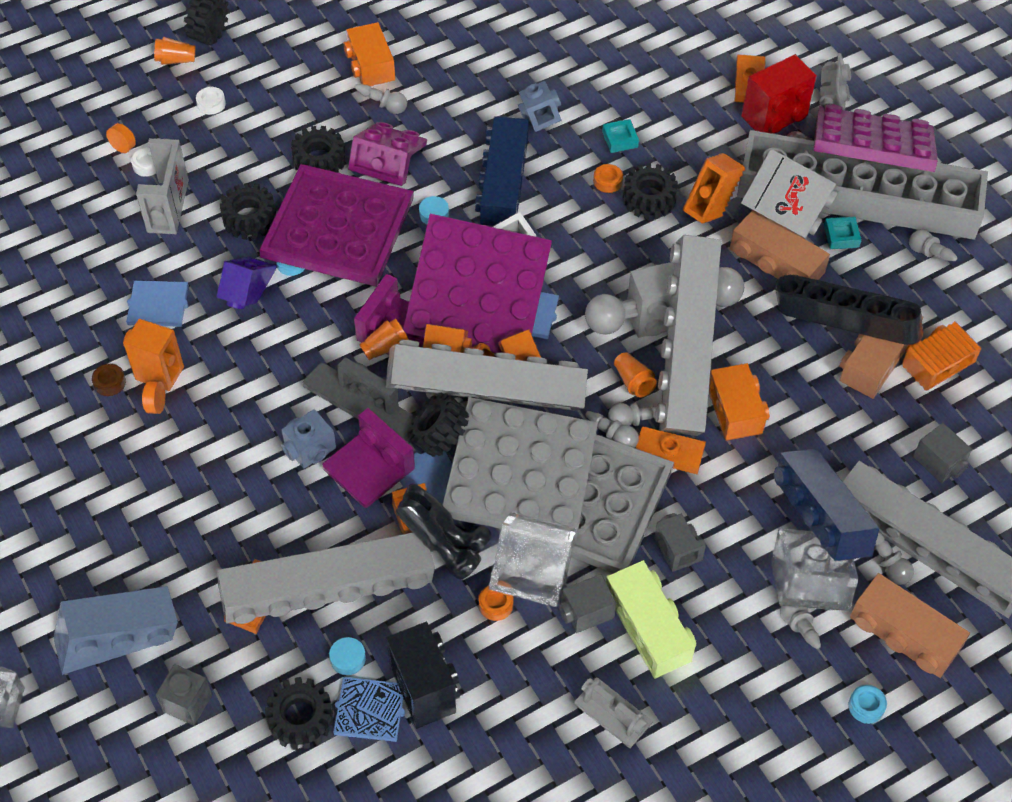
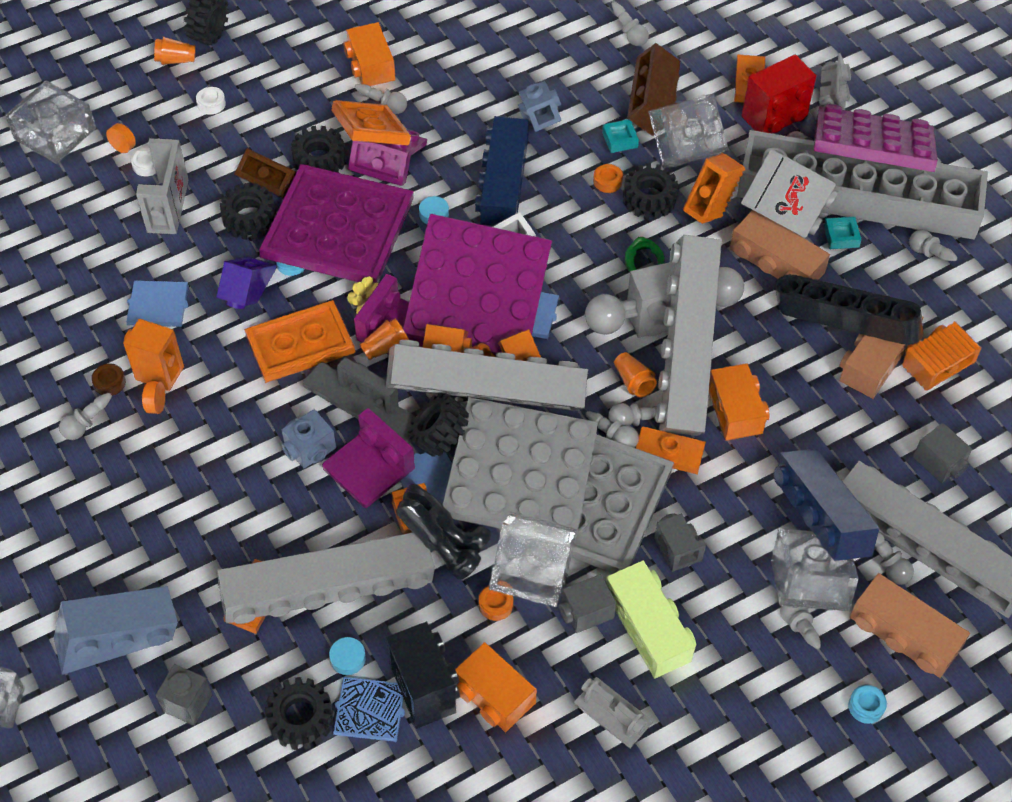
(51, 121): none -> clear brick
(74, 425): none -> light grey bar
(265, 172): none -> reddish brown slope
(299, 341): none -> orange tile
(361, 292): none -> light yellow plant
(370, 122): none -> orange tile
(495, 688): none -> orange brick
(636, 33): none -> light grey bar
(639, 244): none -> green piece
(653, 85): none -> reddish brown brick
(688, 130): none -> clear brick

